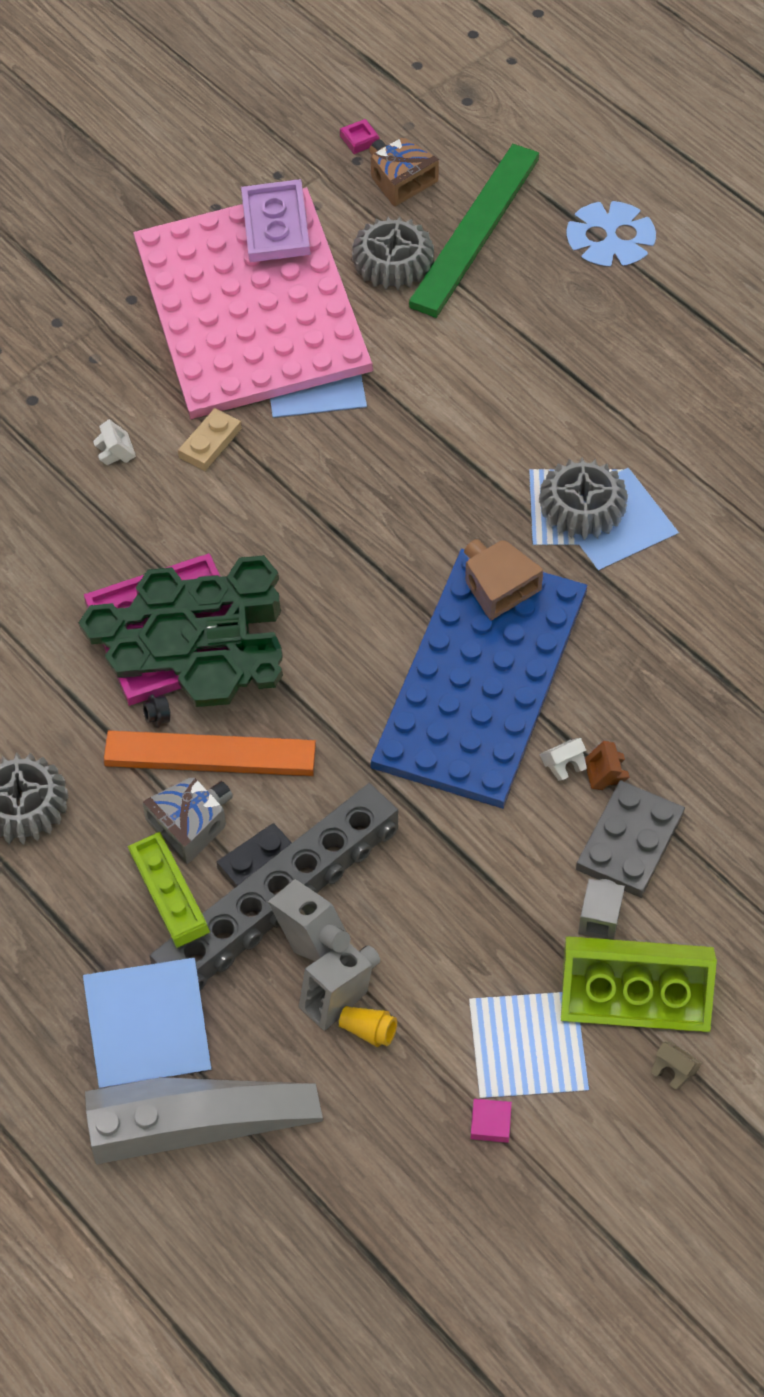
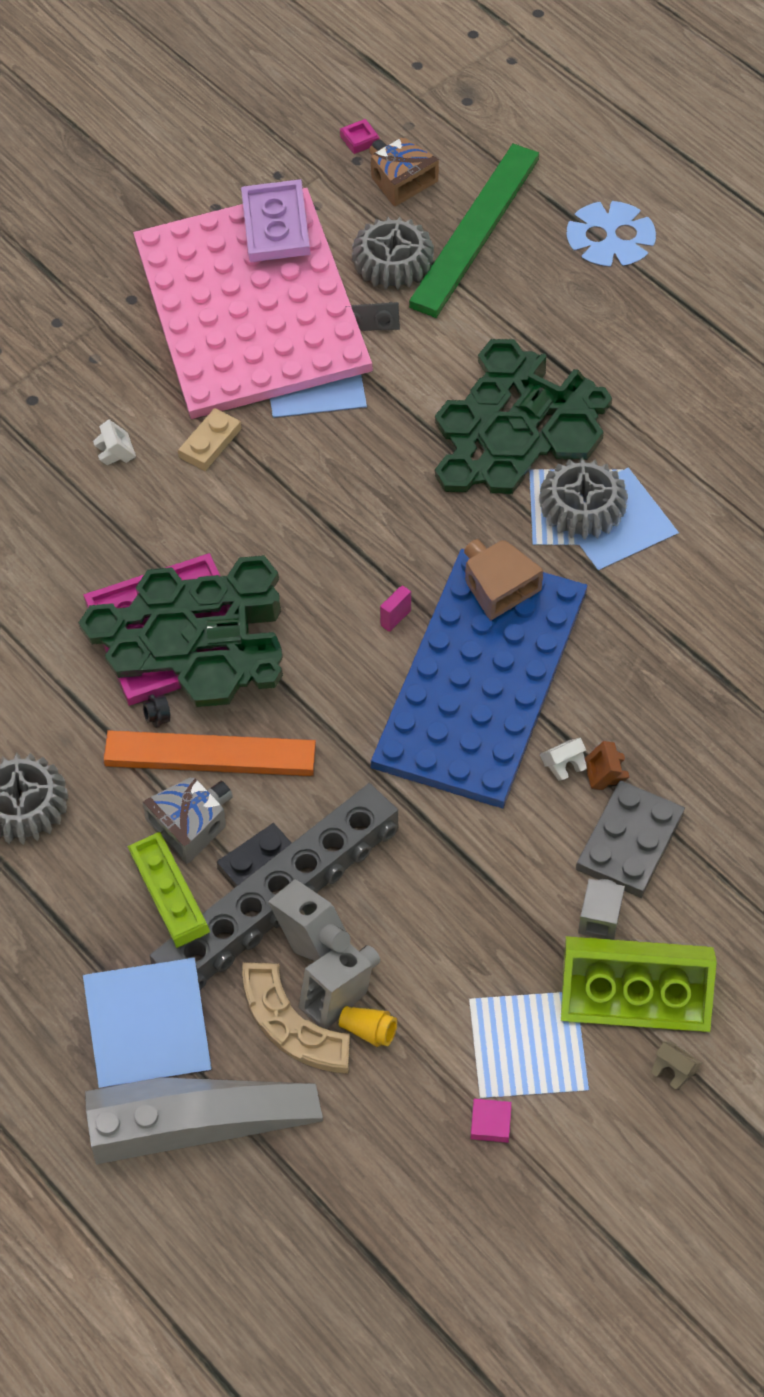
(286, 1028): none -> tan tile
(377, 316): none -> dark grey hinge
(395, 608): none -> dark pink tile
(512, 436): none -> dark green piece

